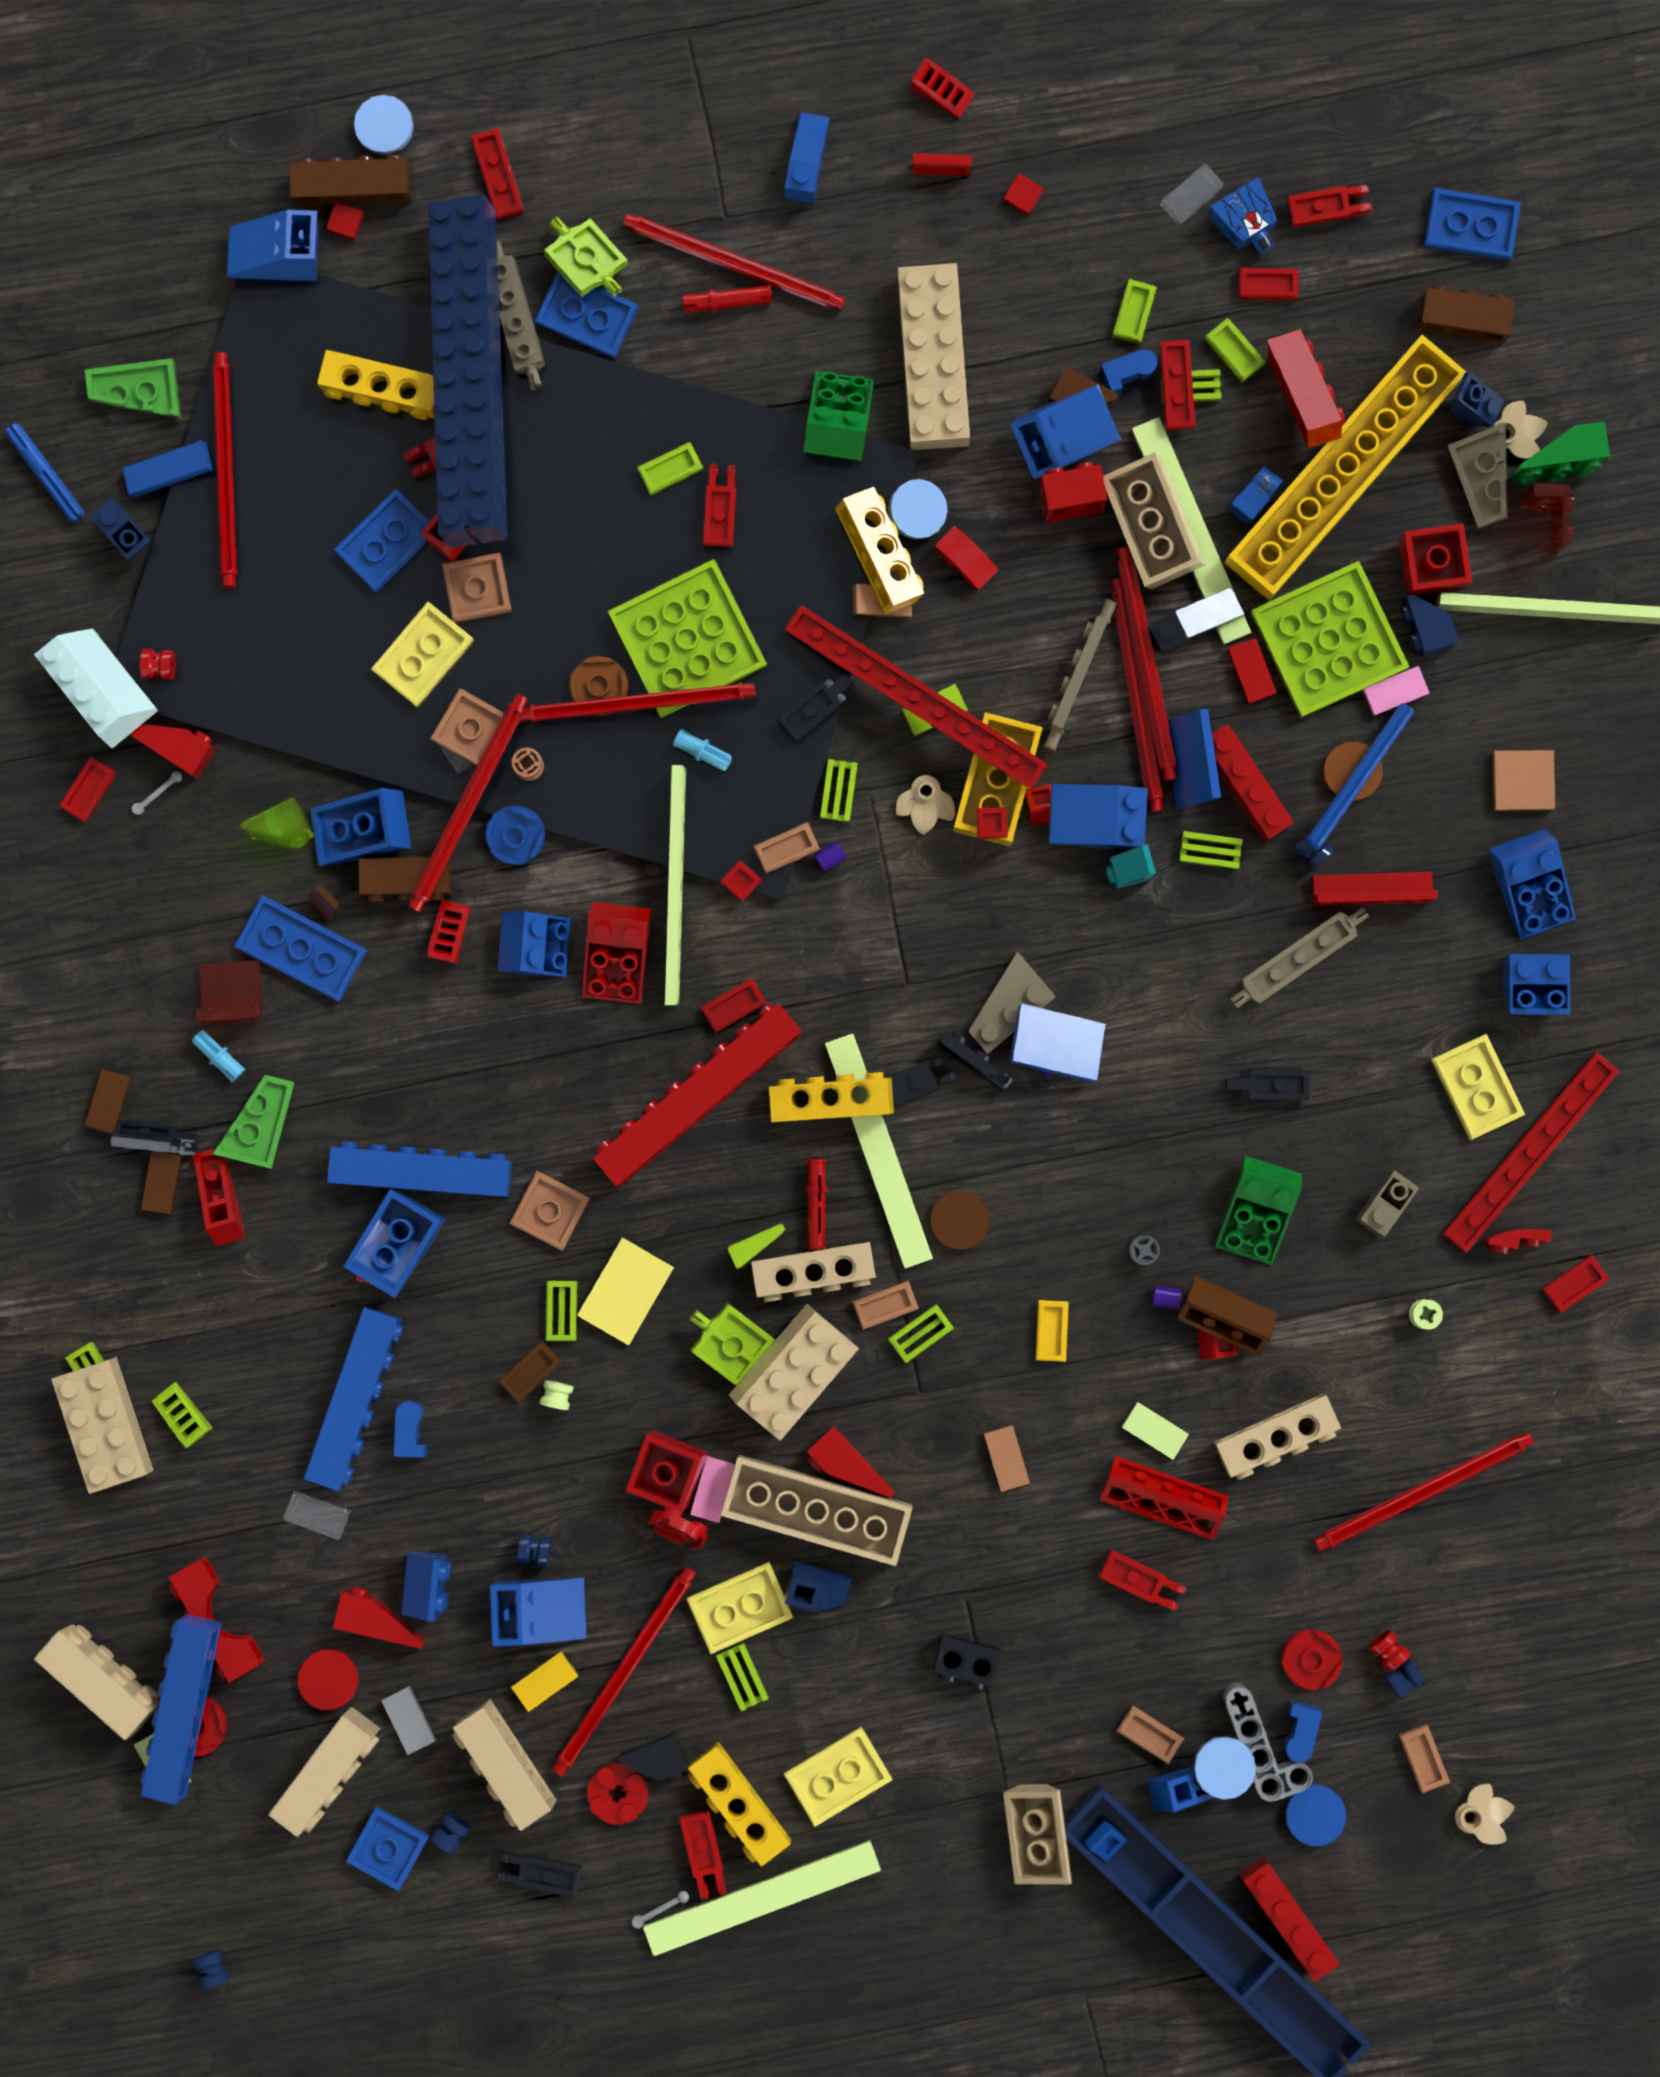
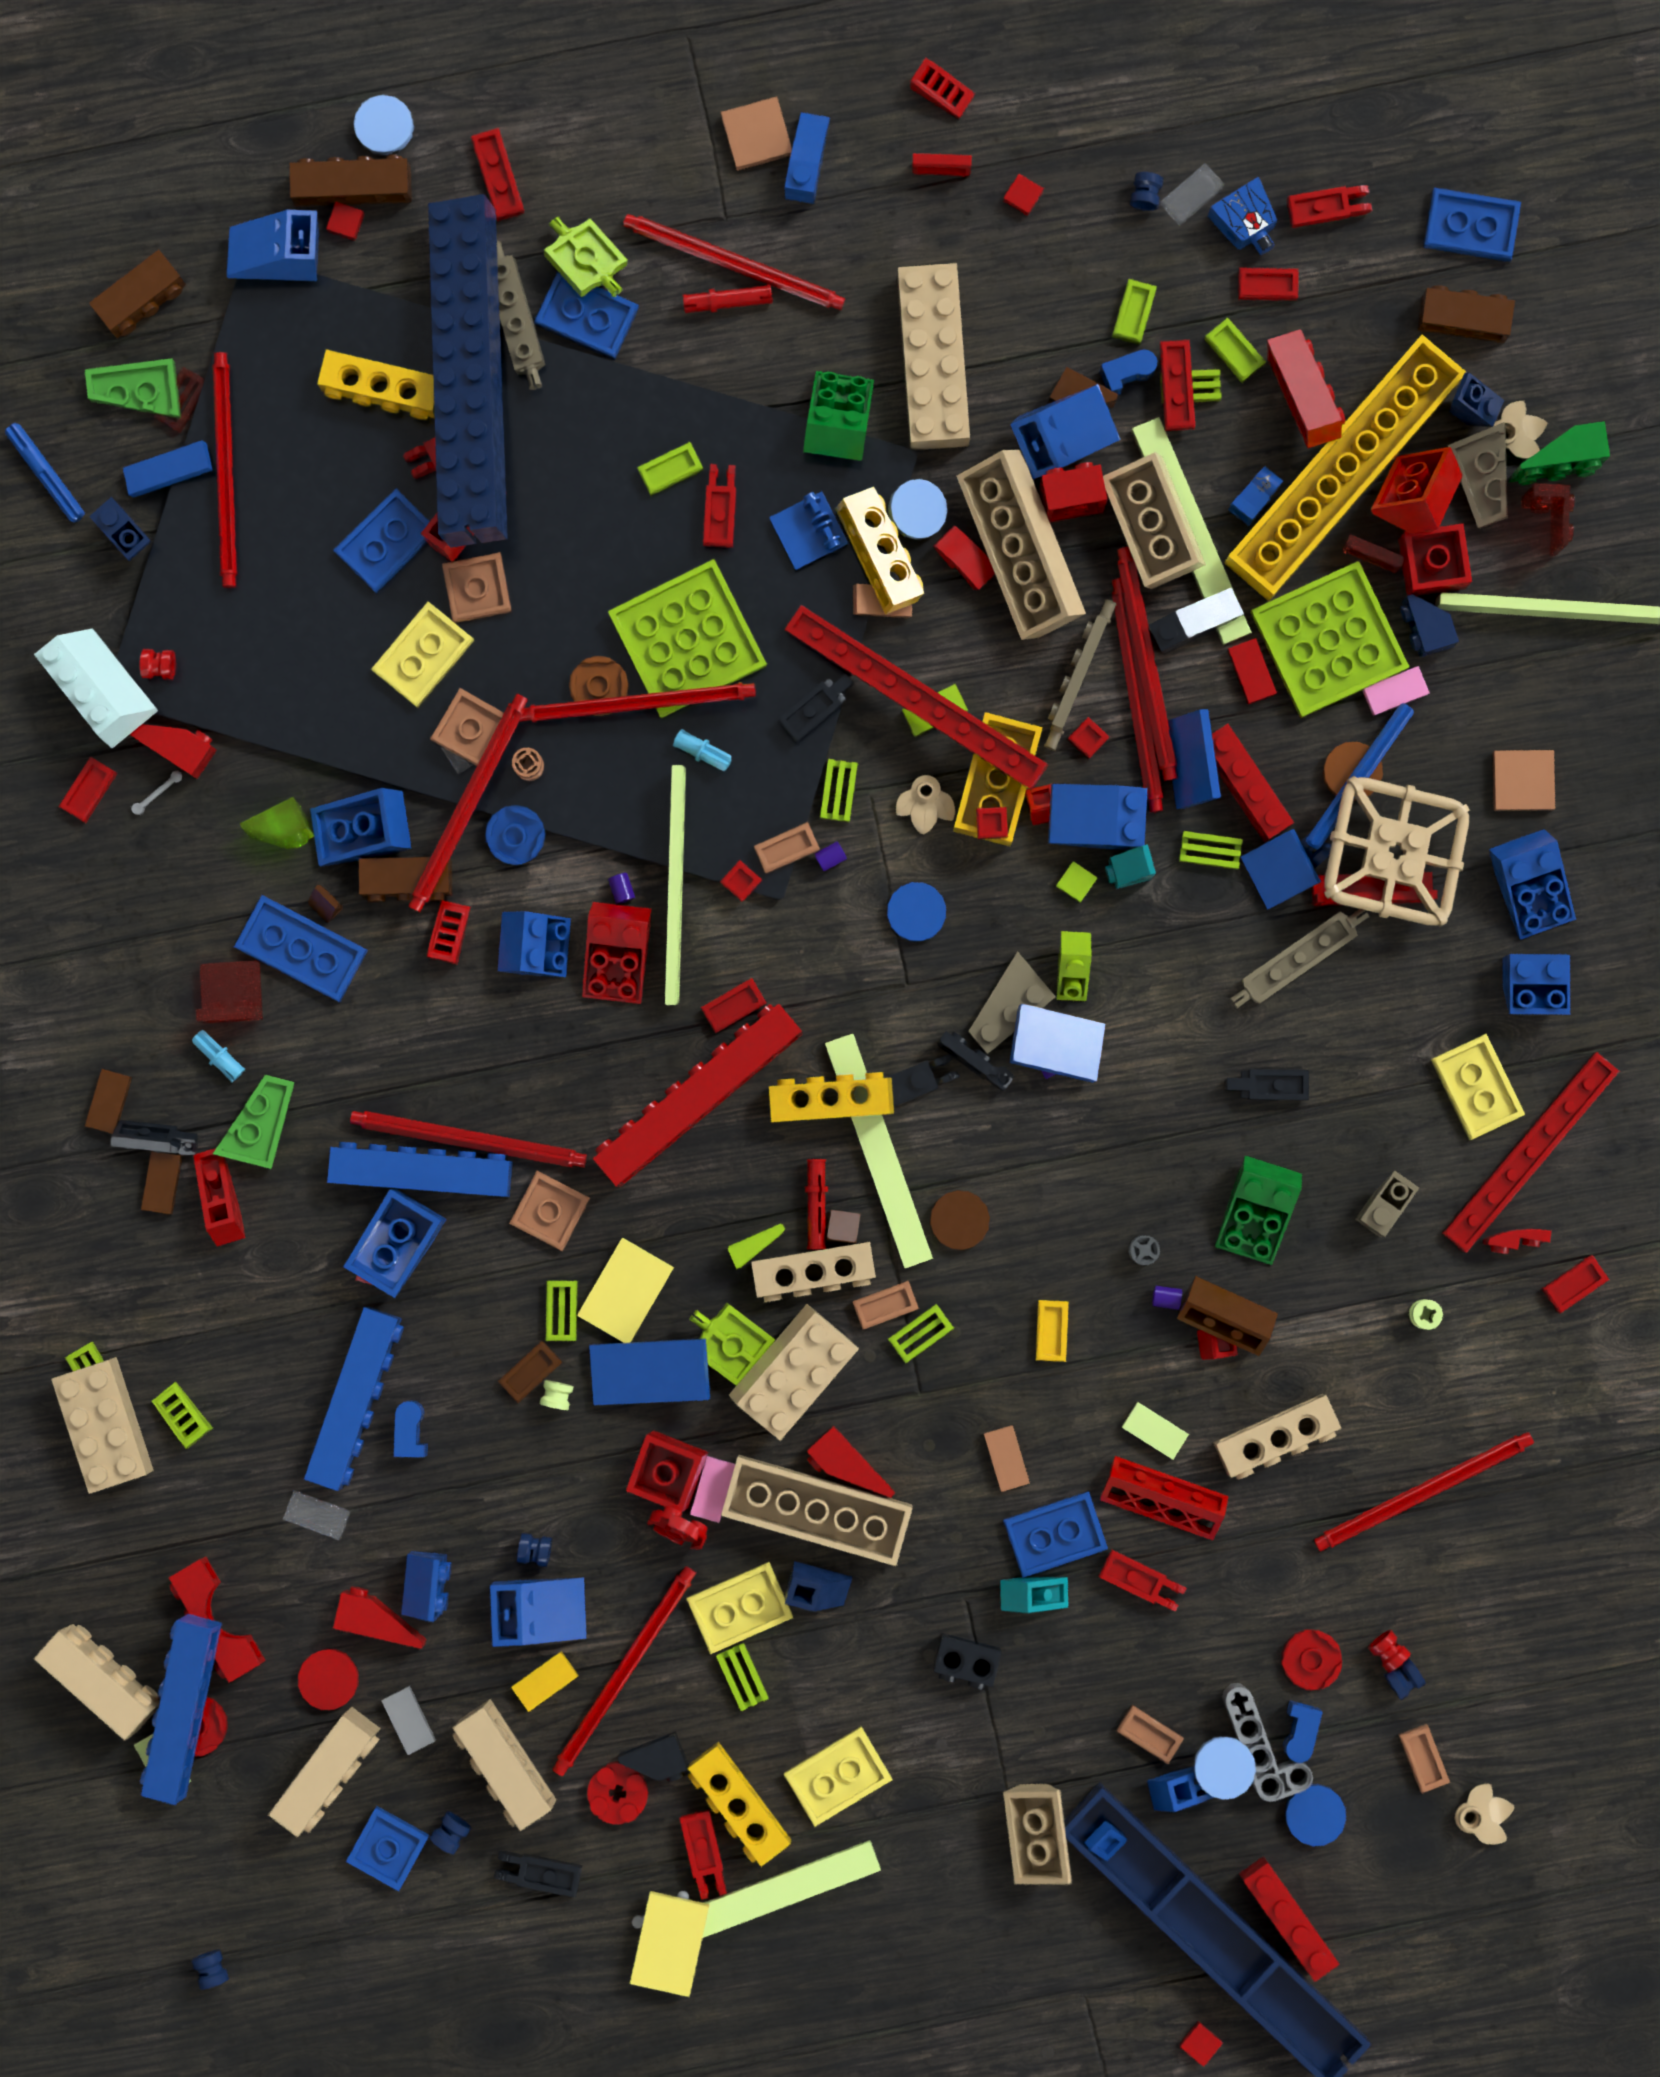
(138, 294): none -> reddish brown brick
(182, 399): none -> clear red tile
(468, 1139): none -> red piece
(621, 888): none -> dark purple hinge
(649, 1372): none -> blue tile
(669, 1944): none -> light yellow tile
(756, 133): none -> nougat tile
(808, 530): none -> blue hinge
(843, 1226): none -> slope
(916, 911): none -> blue tile
(1021, 544): none -> tan brick
(1034, 1594): none -> teal slope
(1055, 1534): none -> blue tile
(1074, 966): none -> lime slope
(1076, 882): none -> lime tile
(1088, 738): none -> red tile
(1146, 191): none -> dark blue wheel
(1201, 2043): none -> red tile
(1280, 869): none -> blue tile
(1373, 554): none -> clear red tile
(1413, 841): none -> tan plate
(1419, 490): none -> red slope

